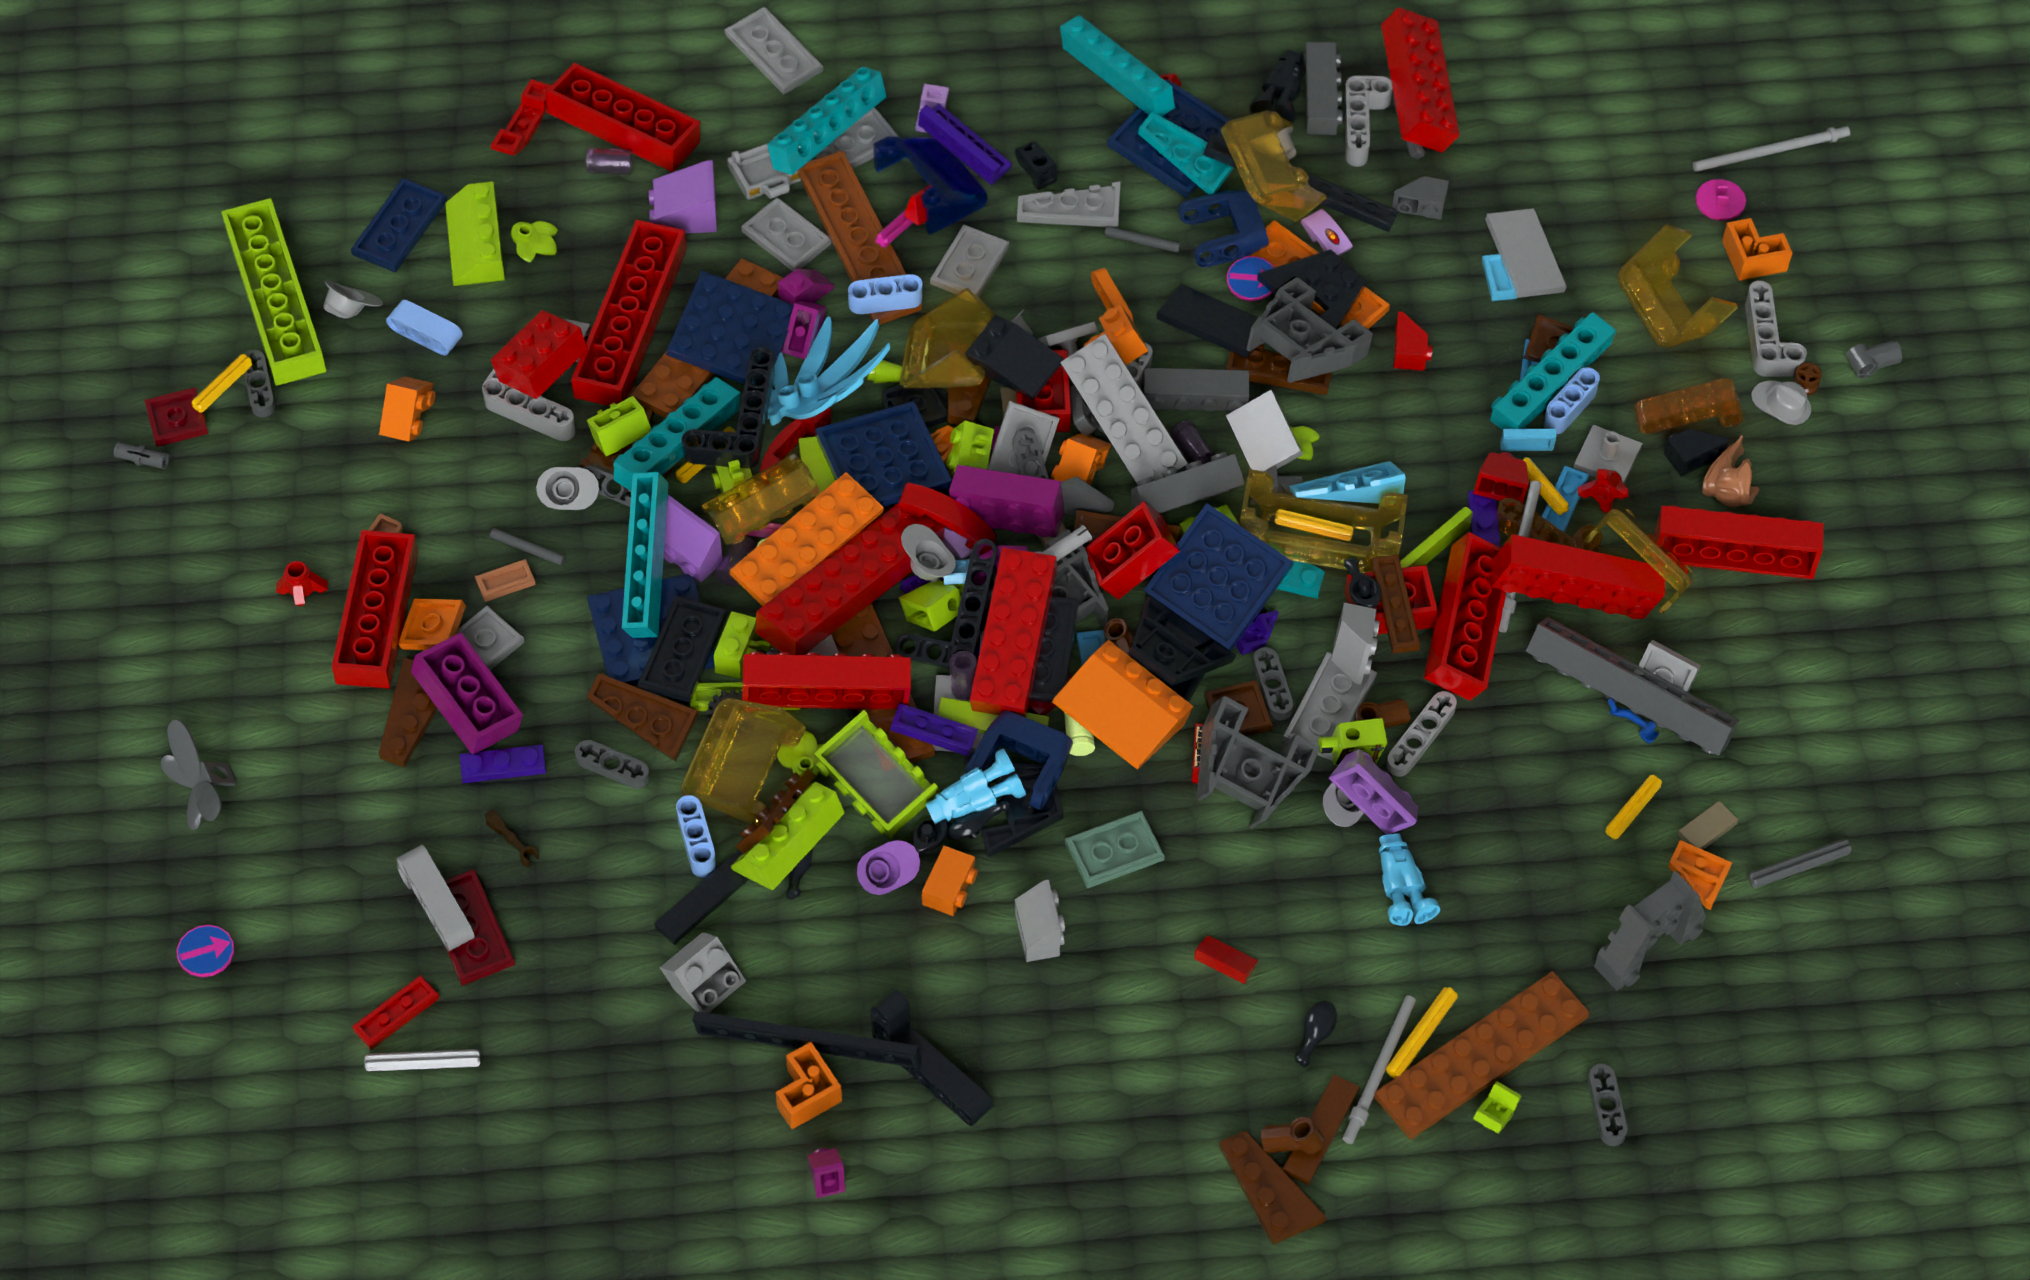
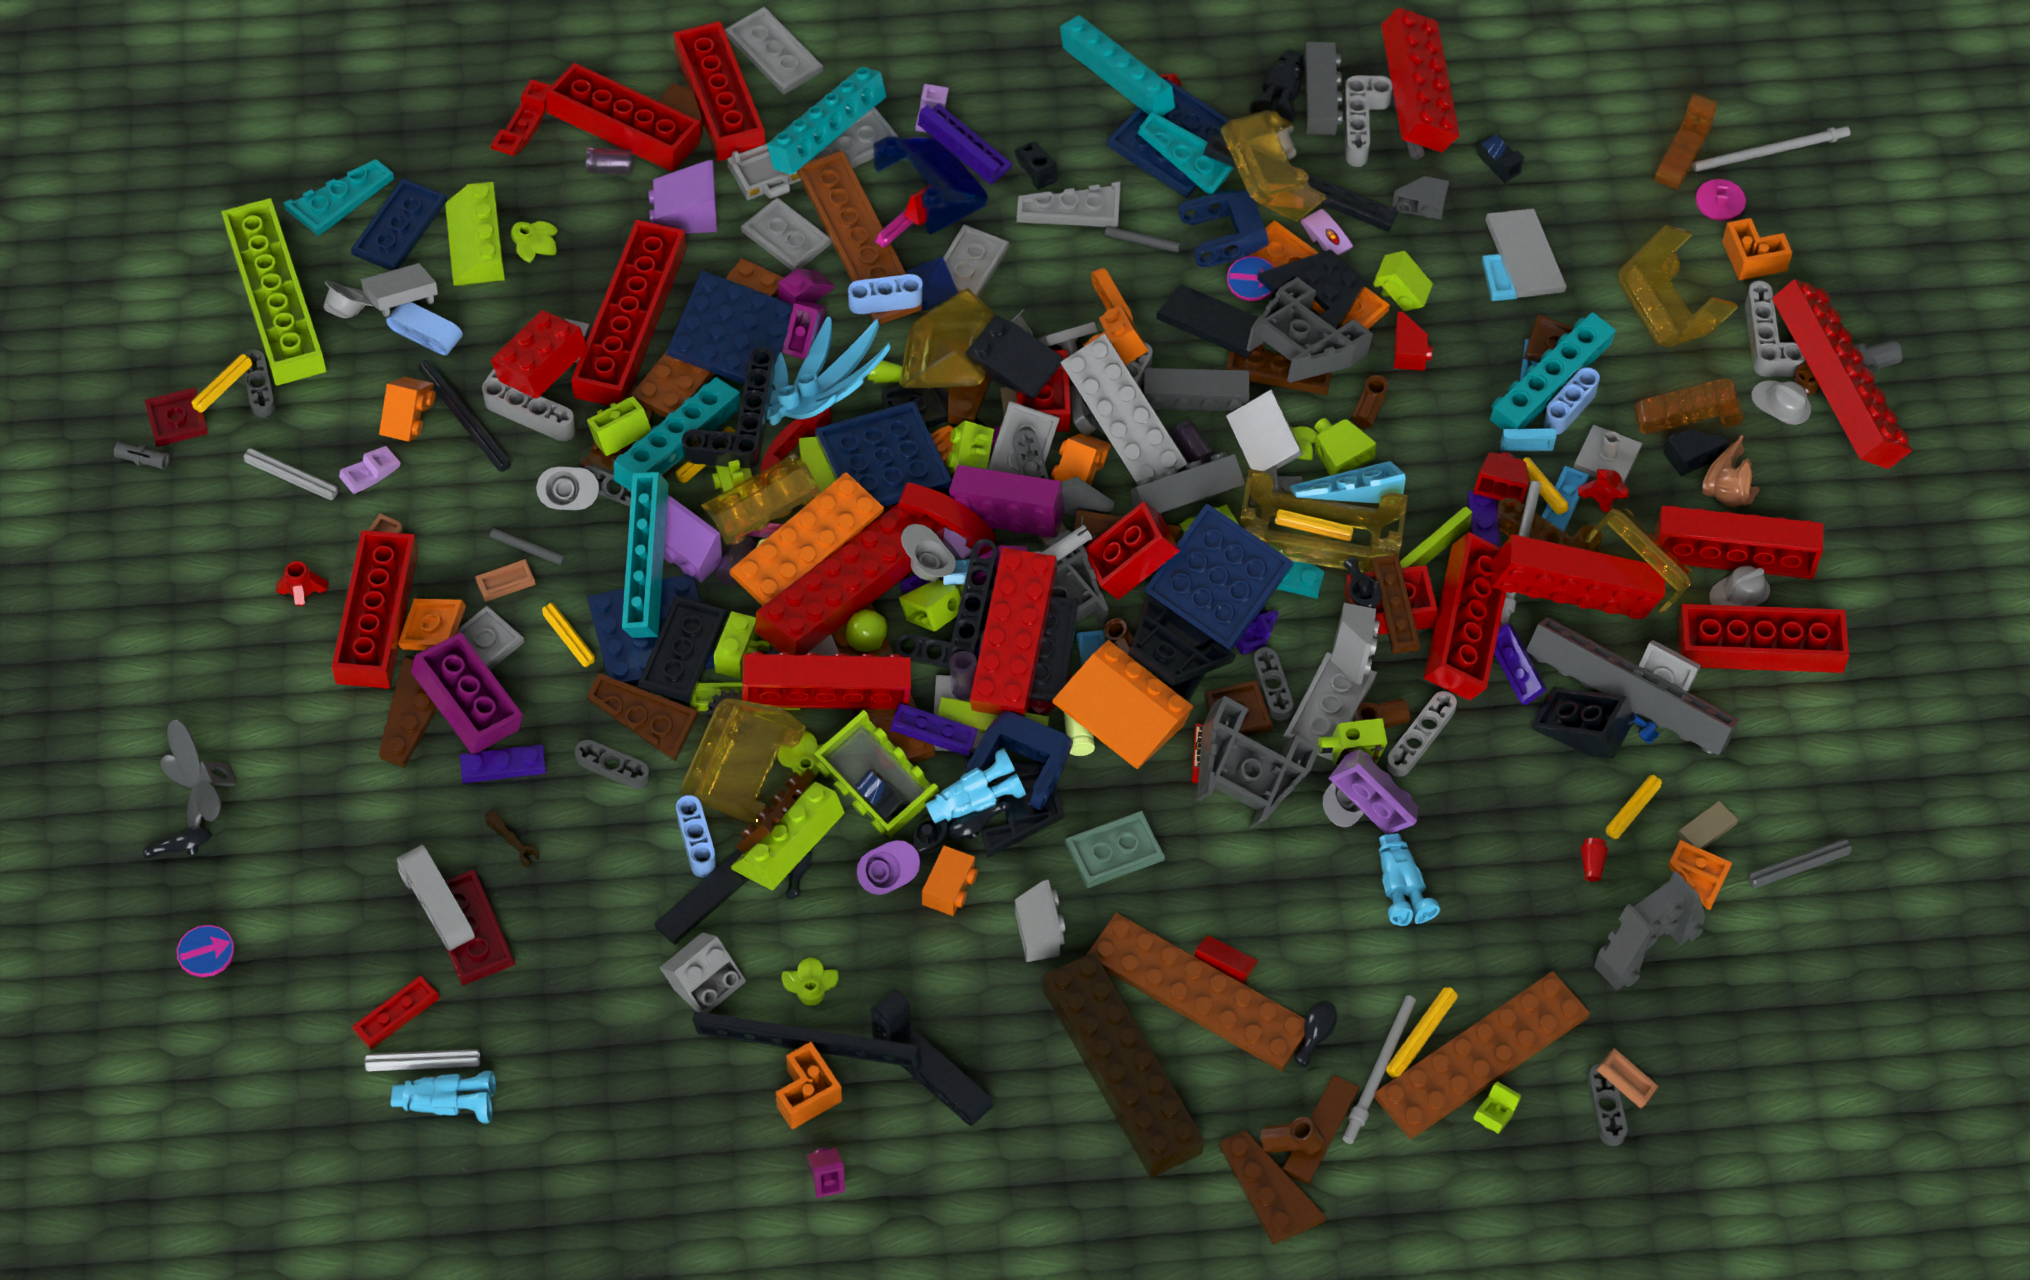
(186, 839): none -> black piece
(291, 474): none -> light grey axle
(339, 197): none -> teal wing
(373, 468): none -> lavender slope
(399, 287): none -> light grey piece
(445, 1095): none -> medium azure piece
(464, 415): none -> black axle
(568, 635): none -> yellow axle
(683, 101): none -> reddish brown slope
(719, 90): none -> red brick
(810, 981): none -> lime plate
(866, 630): none -> lime hair
(882, 794): none -> black leg
(937, 283): none -> clear blue piece
(1123, 1065): none -> dark brown brick
(1199, 992): none -> dark orange plate
(1342, 446): none -> lime torso
(1370, 402): none -> reddish brown piece
(1403, 281): none -> lime brick
(1500, 158): none -> black leg
(1518, 665): none -> dark purple plate
(1586, 720): none -> black slope
(1593, 857): none -> red cone
(1627, 1078): none -> nougat tile
(1687, 141): none -> clear orange beam
(1742, 588): none -> light grey piece
(1764, 638): none -> red brick
(1842, 374): none -> red brick

